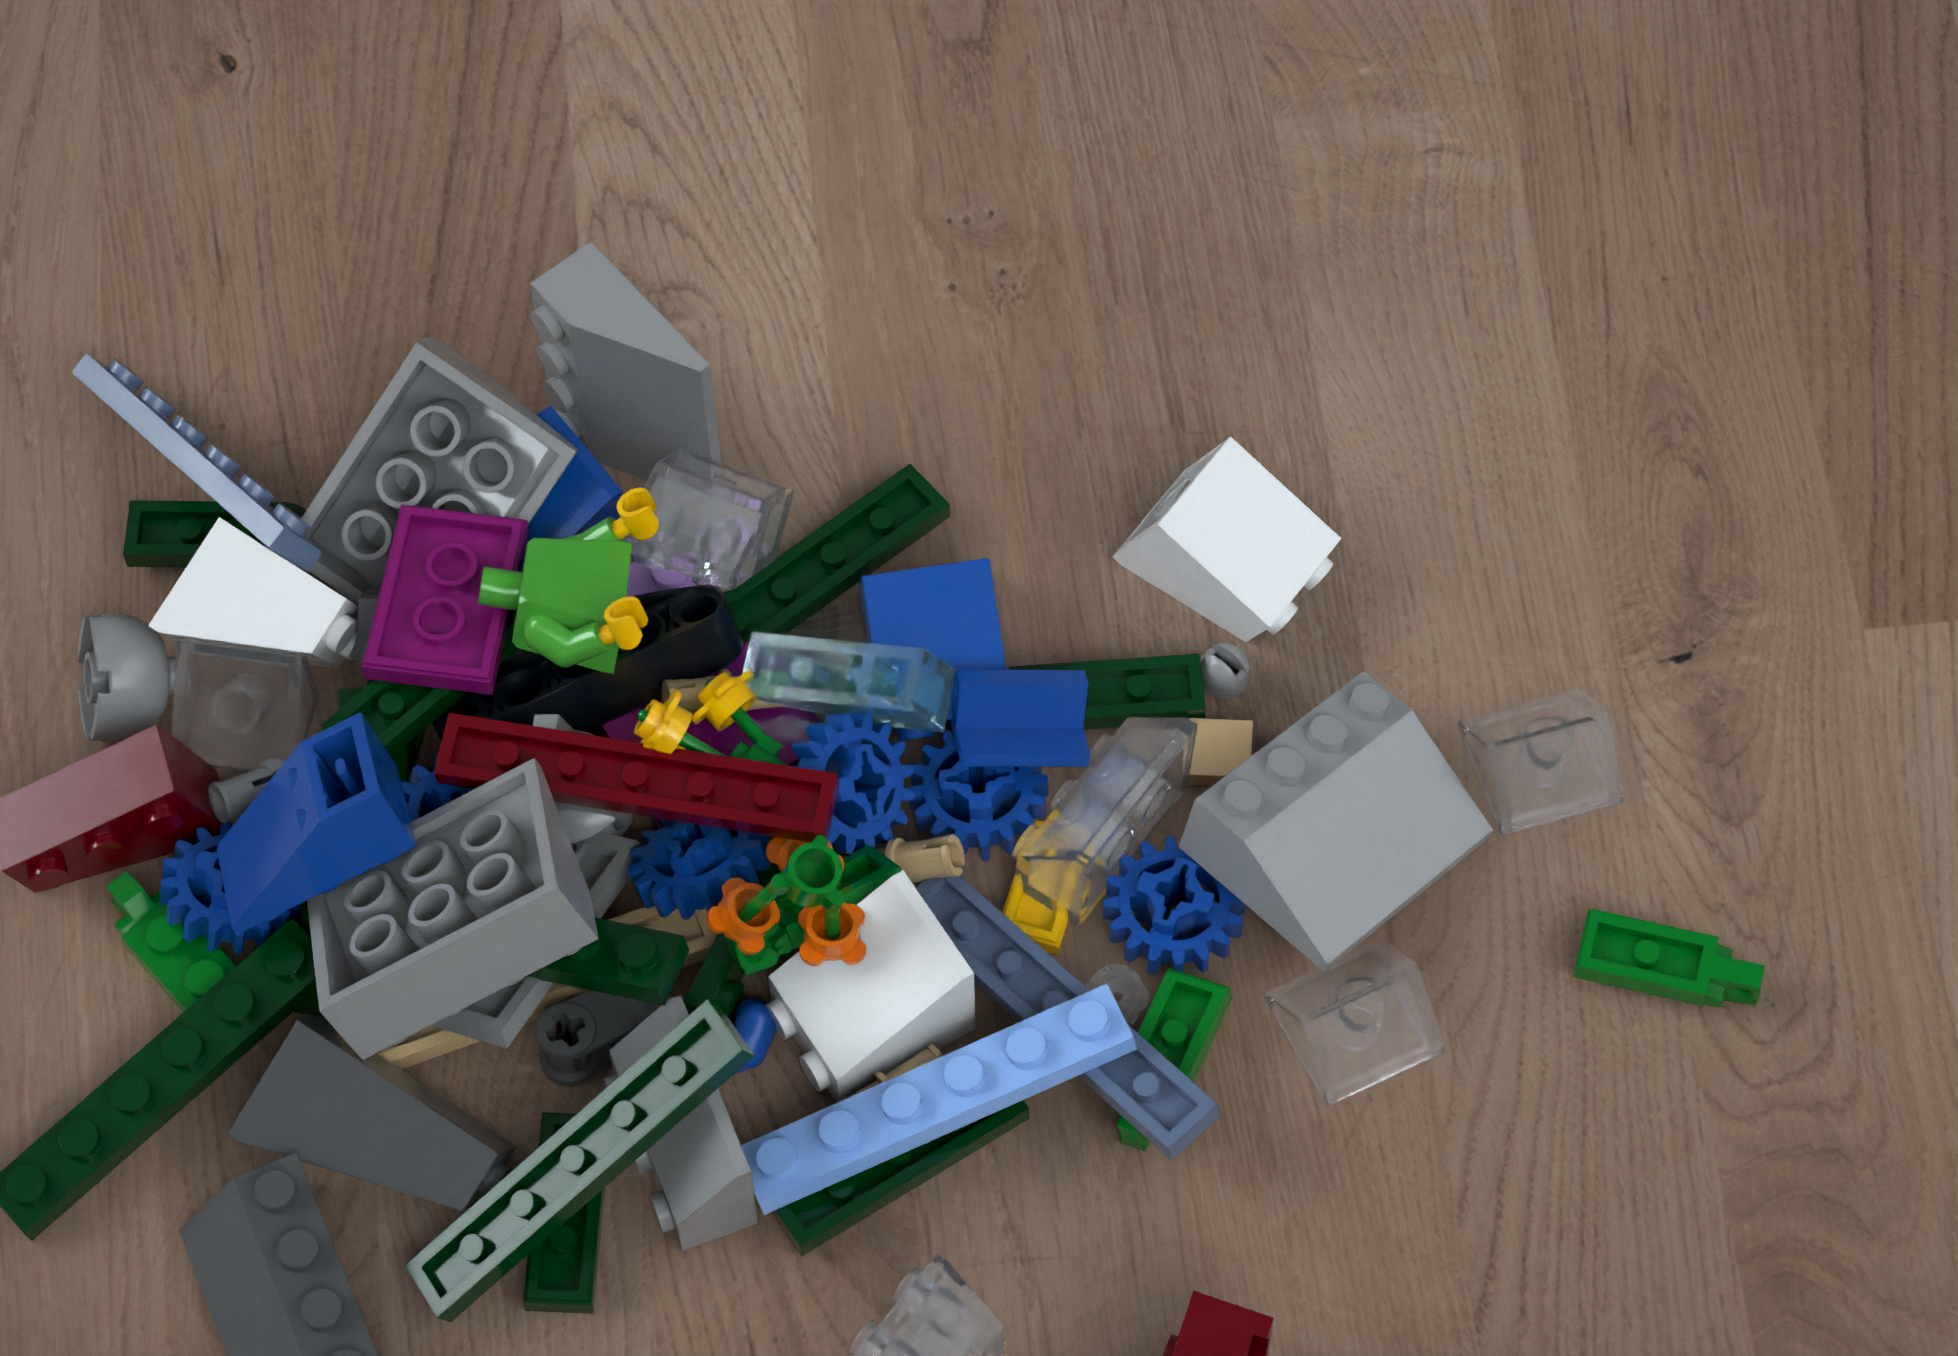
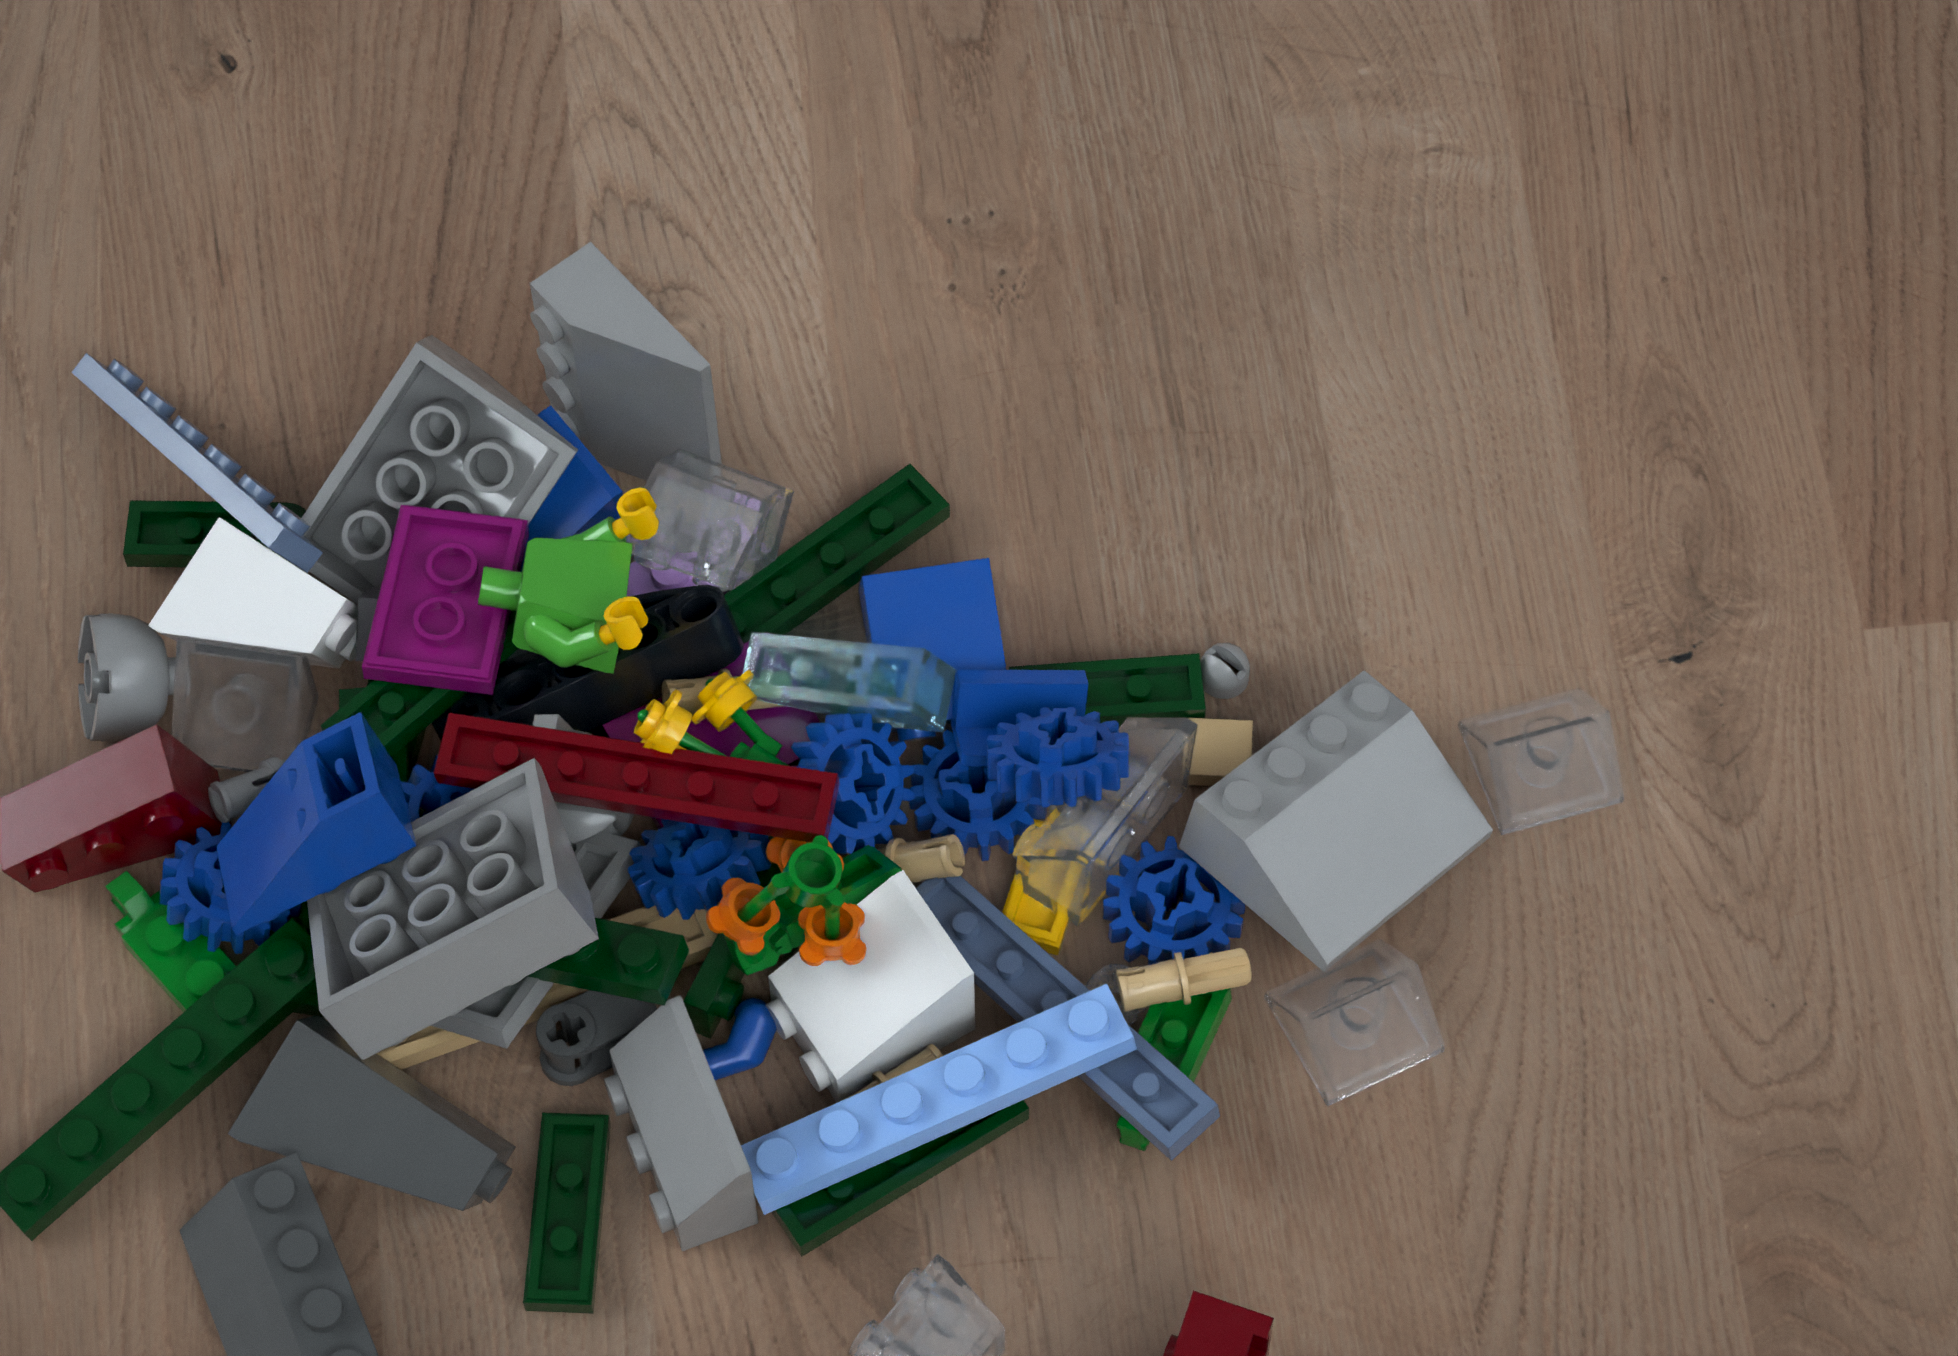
(579, 1160): plate -> none
(1058, 756): none -> blue gear
(1182, 978): none -> tan axle
(1231, 543): white slope -> none
(1664, 961): green hinge -> none

